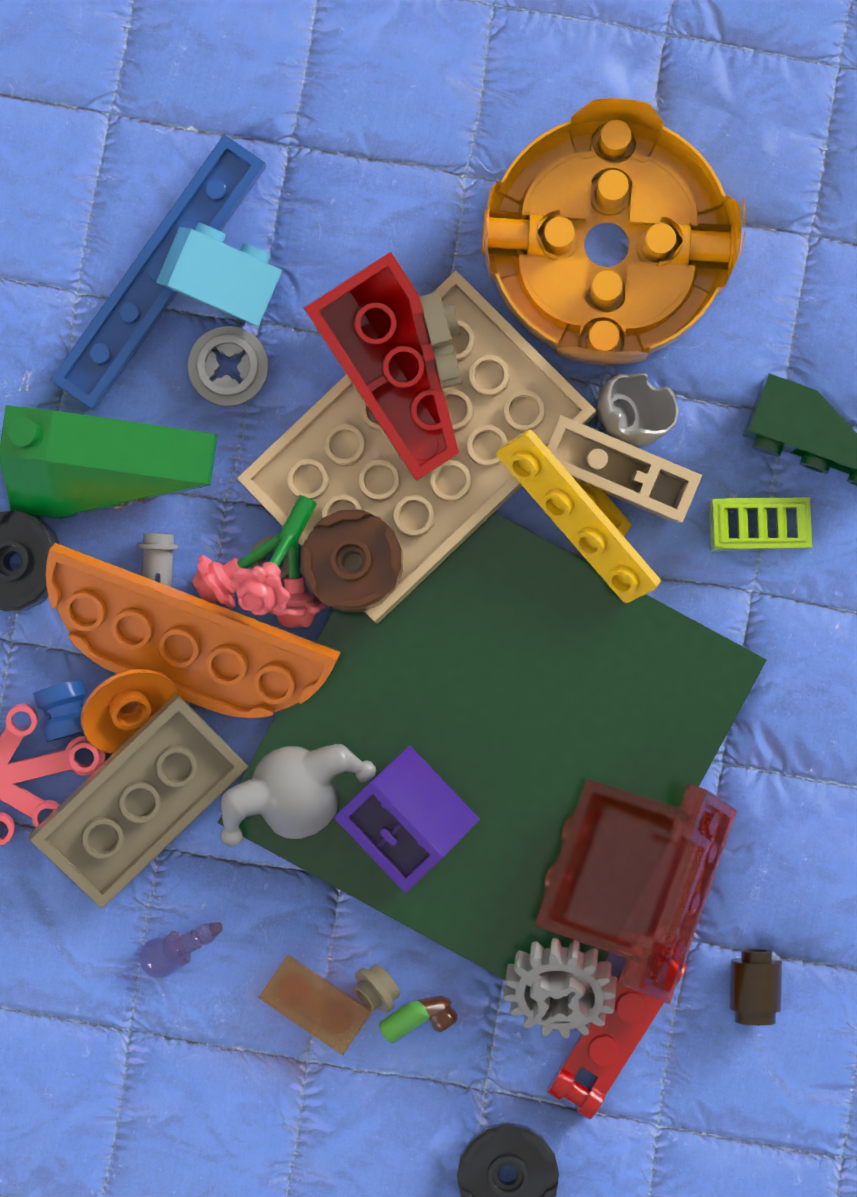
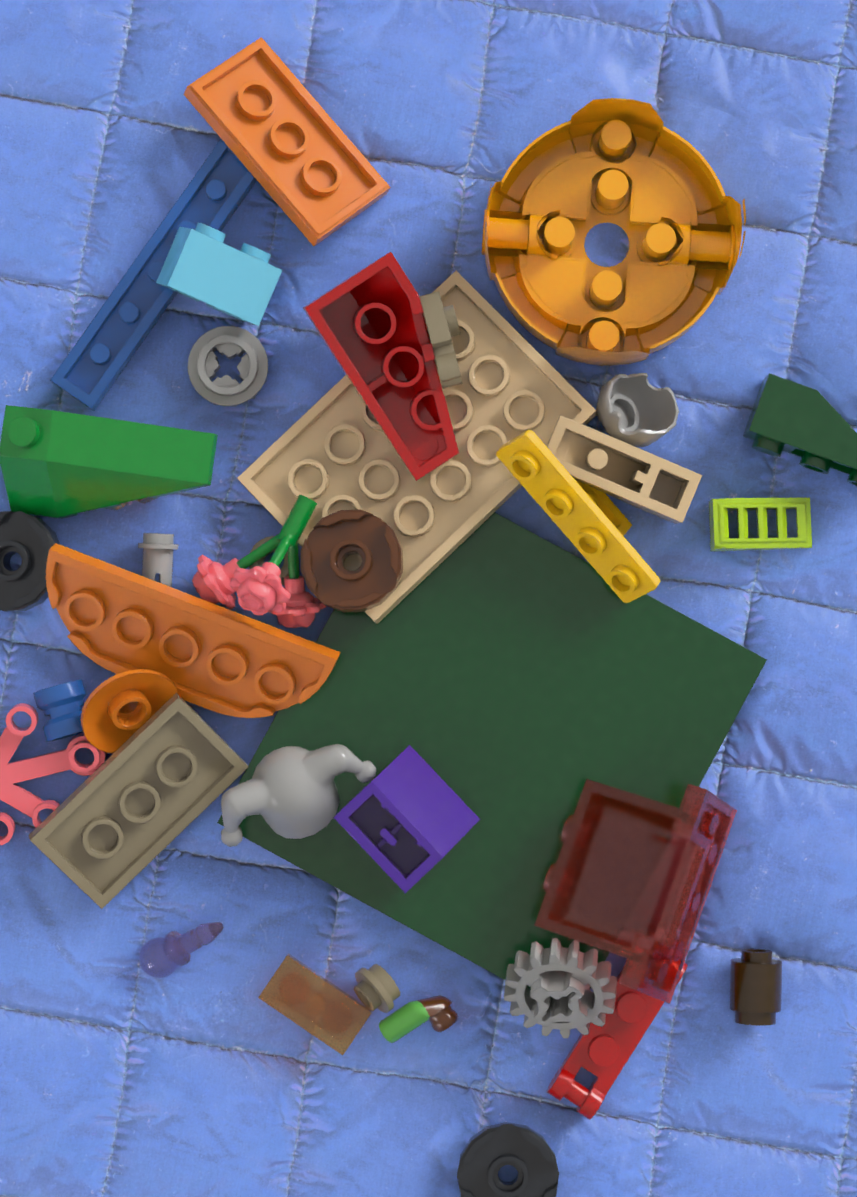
(287, 141): none -> orange tile

